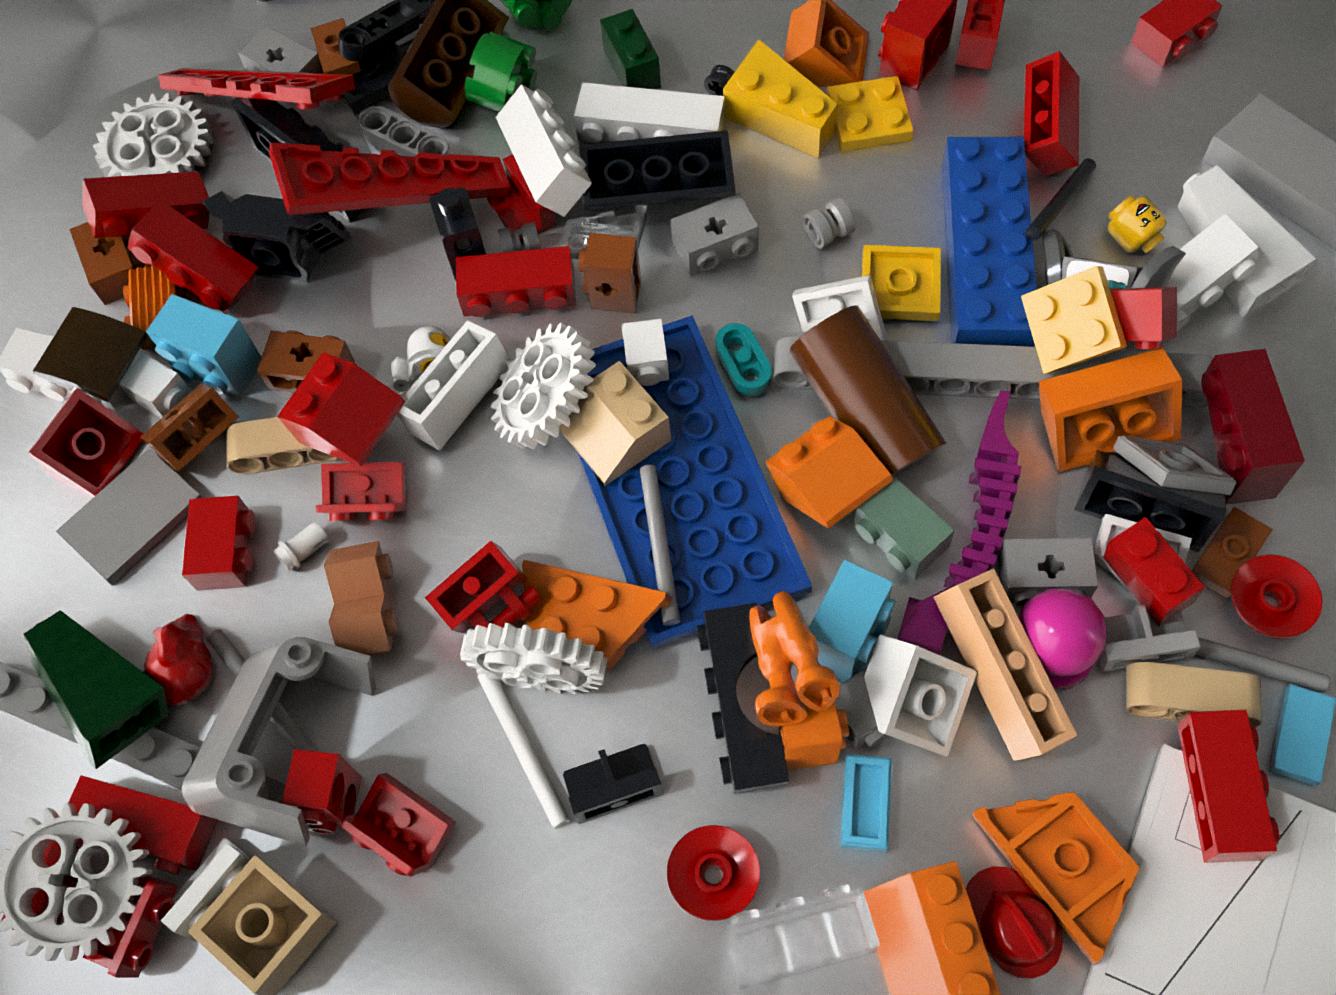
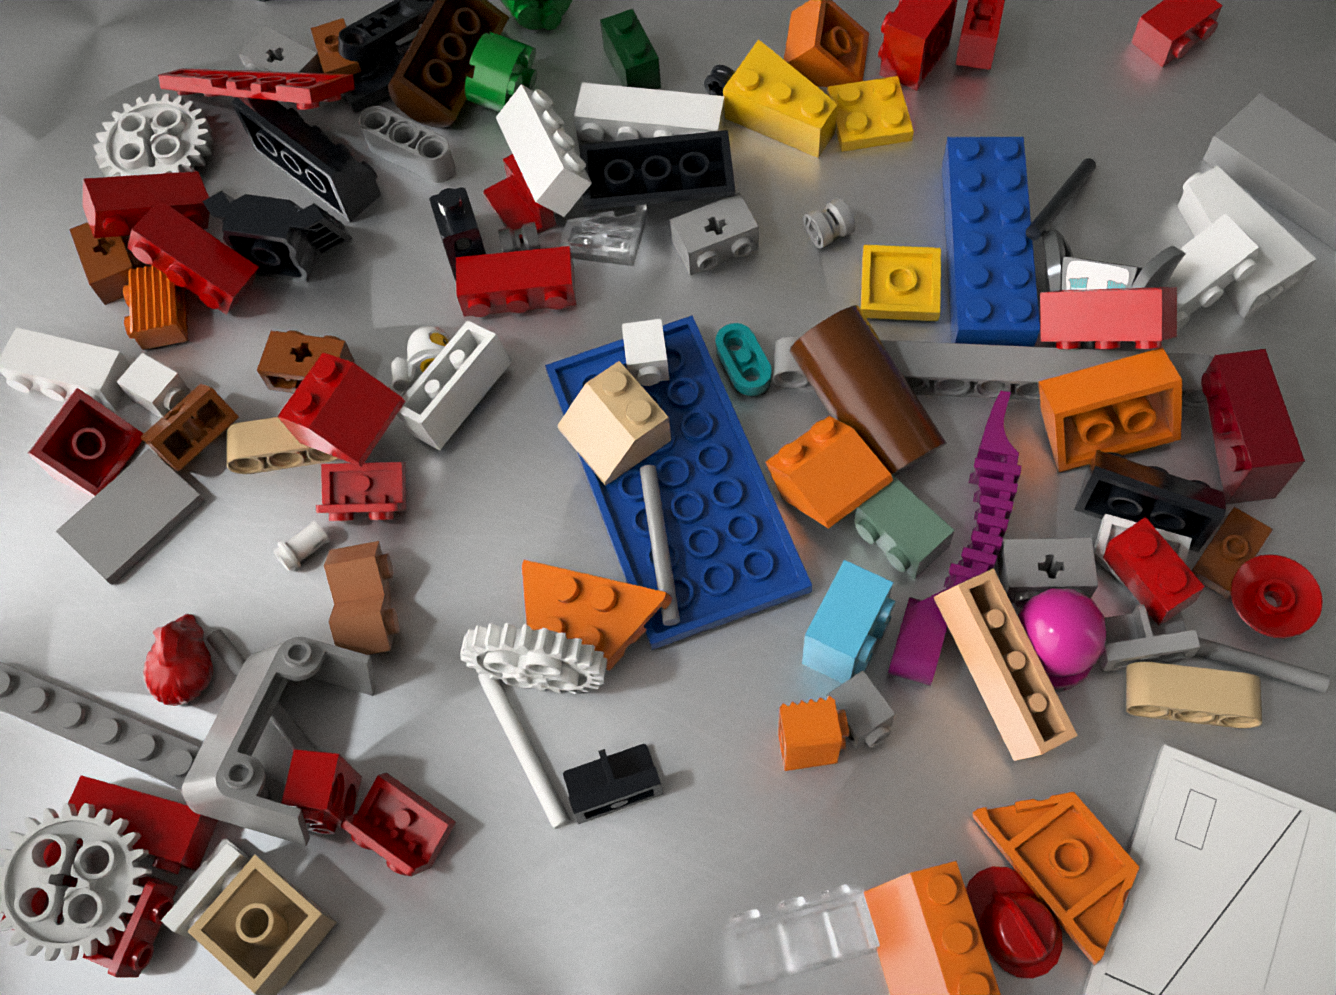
(90, 353): dark brown slope -> none
(94, 687): dark green slope -> none
(205, 345): medium azure brick -> none
(218, 543): red brick -> none
(354, 180): red wing -> none
(478, 587): red brick -> none
(543, 386): white gear -> none
(611, 272): dark orange brick -> none
(713, 848): red dish -> none
(753, 756): black arch -> none
(778, 645): orange piece -> none
(824, 300): white wing -> none
(866, 803): medium azure tile -> none
(917, 694): white slope -> none
(1051, 114): red brick -> none
(1073, 320): yellow plate -> none
(1137, 224): yellow head -> none
(1174, 465): light grey tile -> none
(1227, 786): red brick -> none
(1302, 735): medium azure tile -> none

